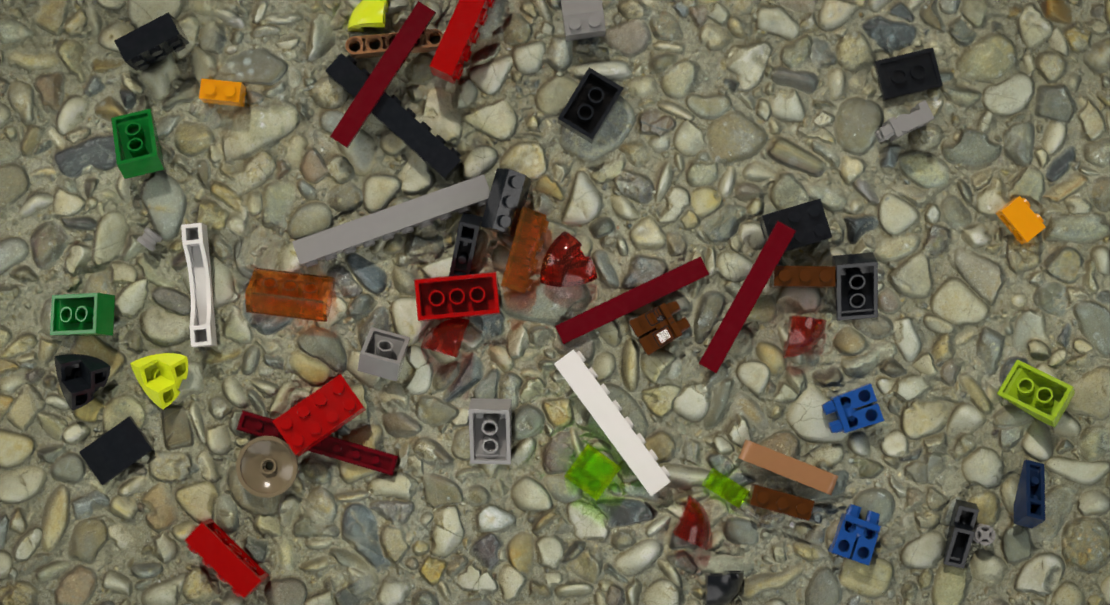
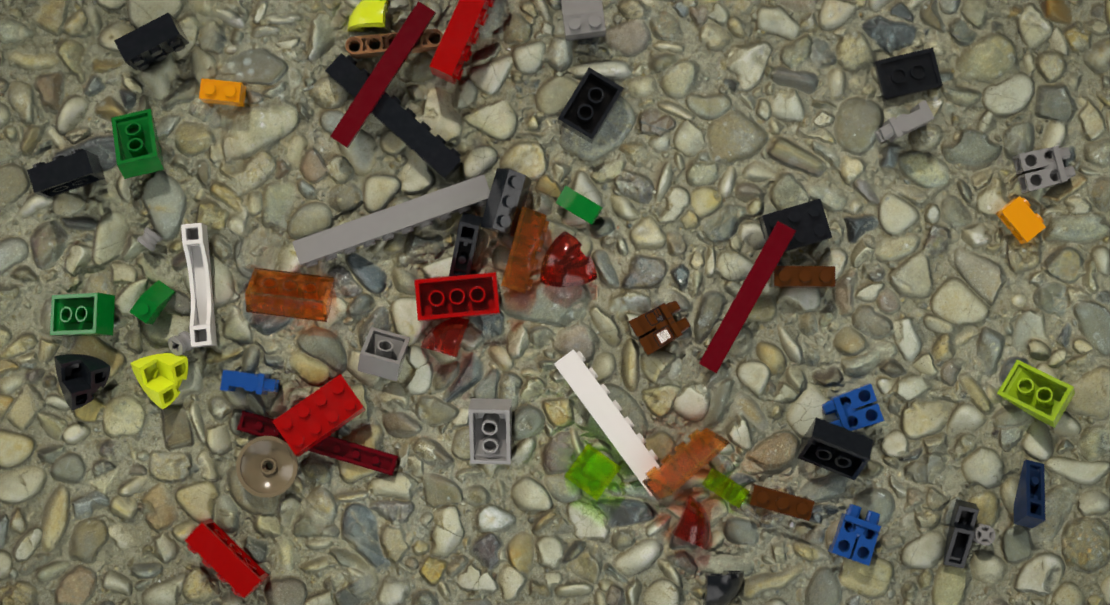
(65, 173): none -> black brick
(116, 450): black tile -> none
(152, 302): none -> green slope
(180, 343): none -> light grey wheel
(250, 382): none -> blue hips
(579, 205): none -> green slope
(632, 300): dark red tile -> none
(684, 463): none -> clear orange slope
(788, 467): medium nougat beam -> none
(802, 335): clear red brick -> none
(835, 448): none -> black brick
(856, 286): black slope -> none
(1050, 167): none -> light grey hips

